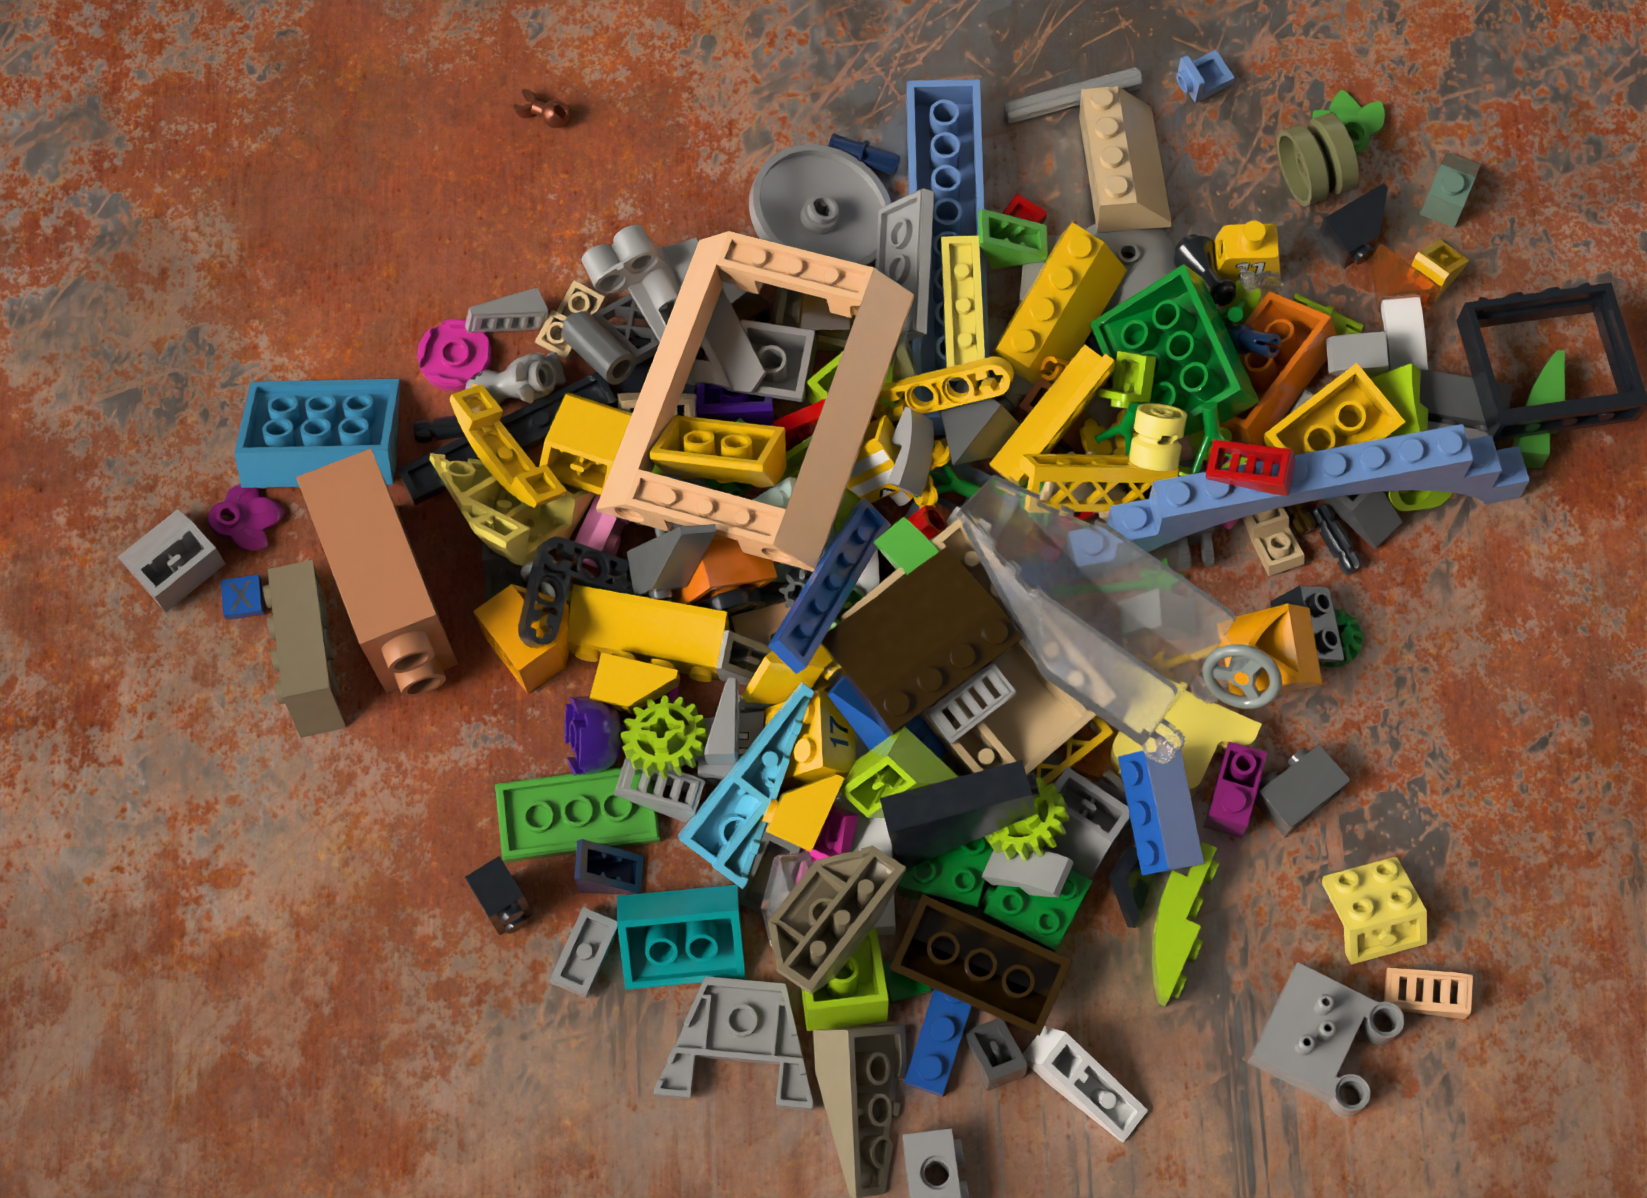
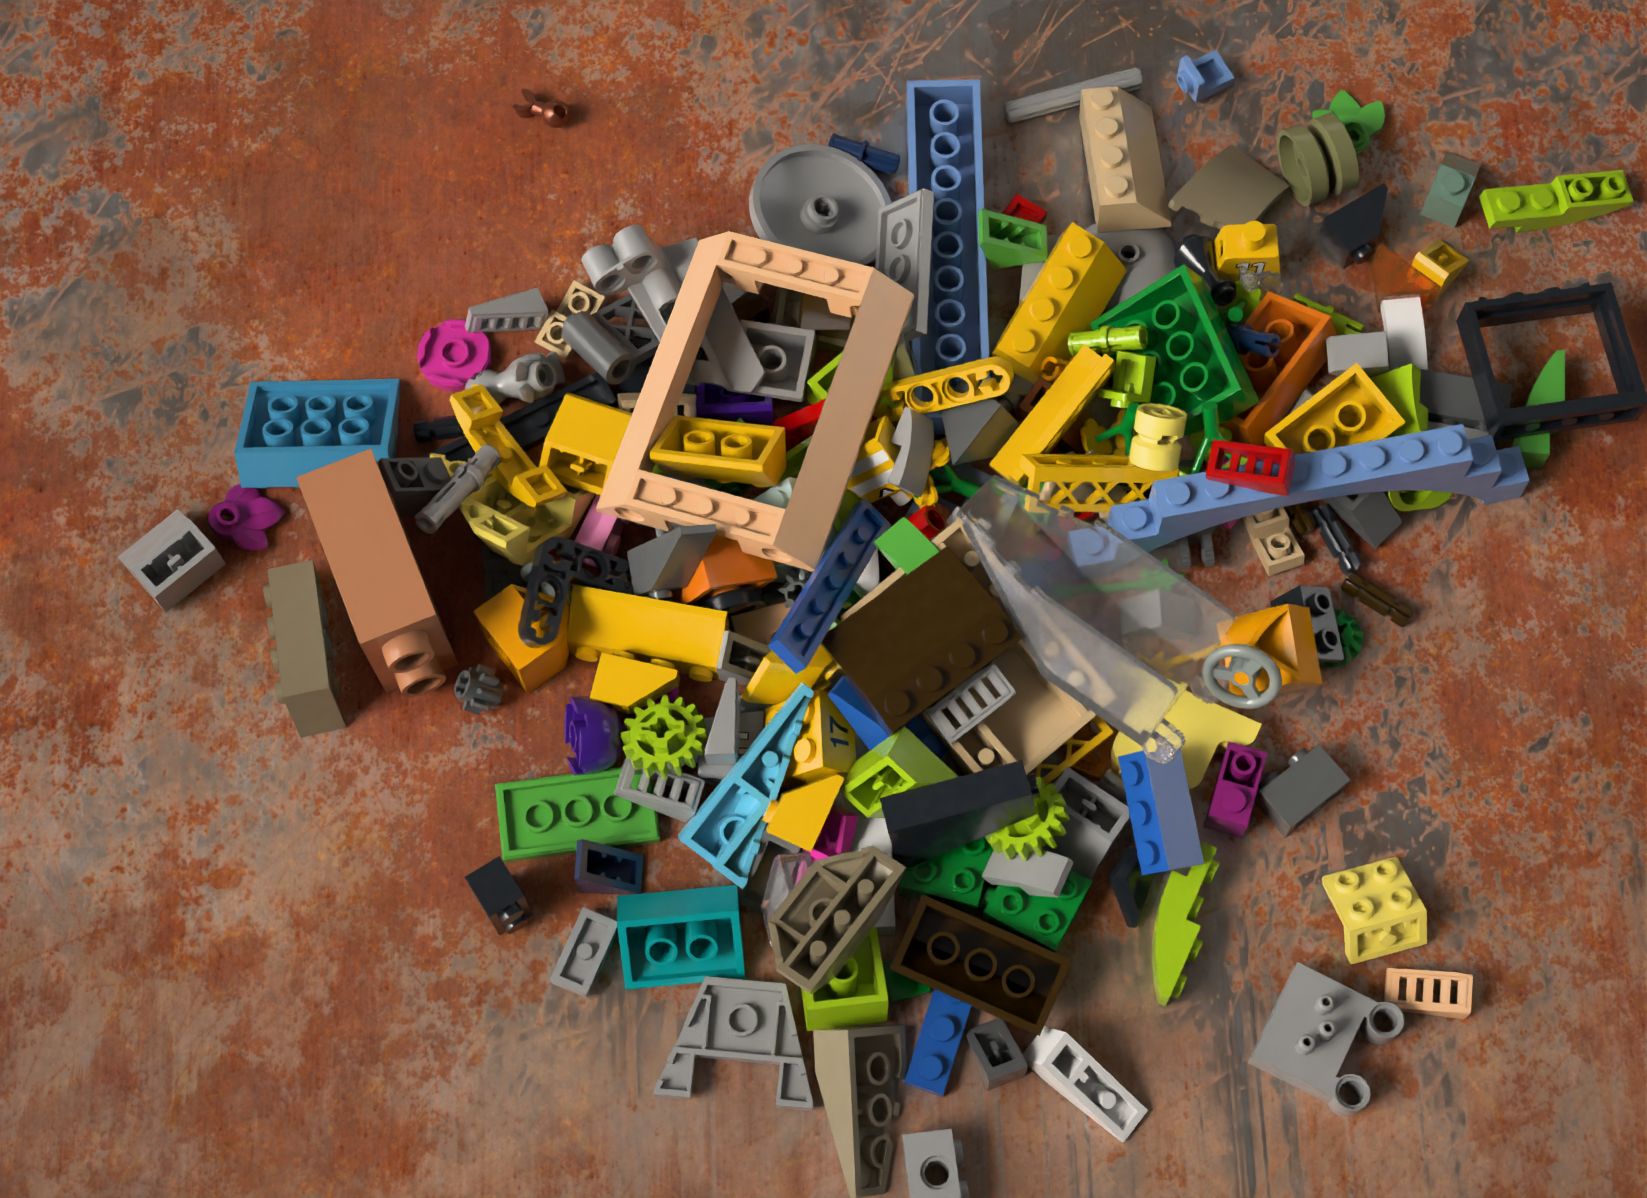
(242, 597): blue tile -> none
(413, 481): none -> dark grey slope
(467, 479): none -> light grey pin
(478, 689): none -> dark grey gear
(962, 300): light yellow plate -> none
(1109, 339): none -> lime pin
(1230, 190): none -> dark tan slope
(1377, 599): none -> dark brown axle
(1556, 203): none -> lime slope

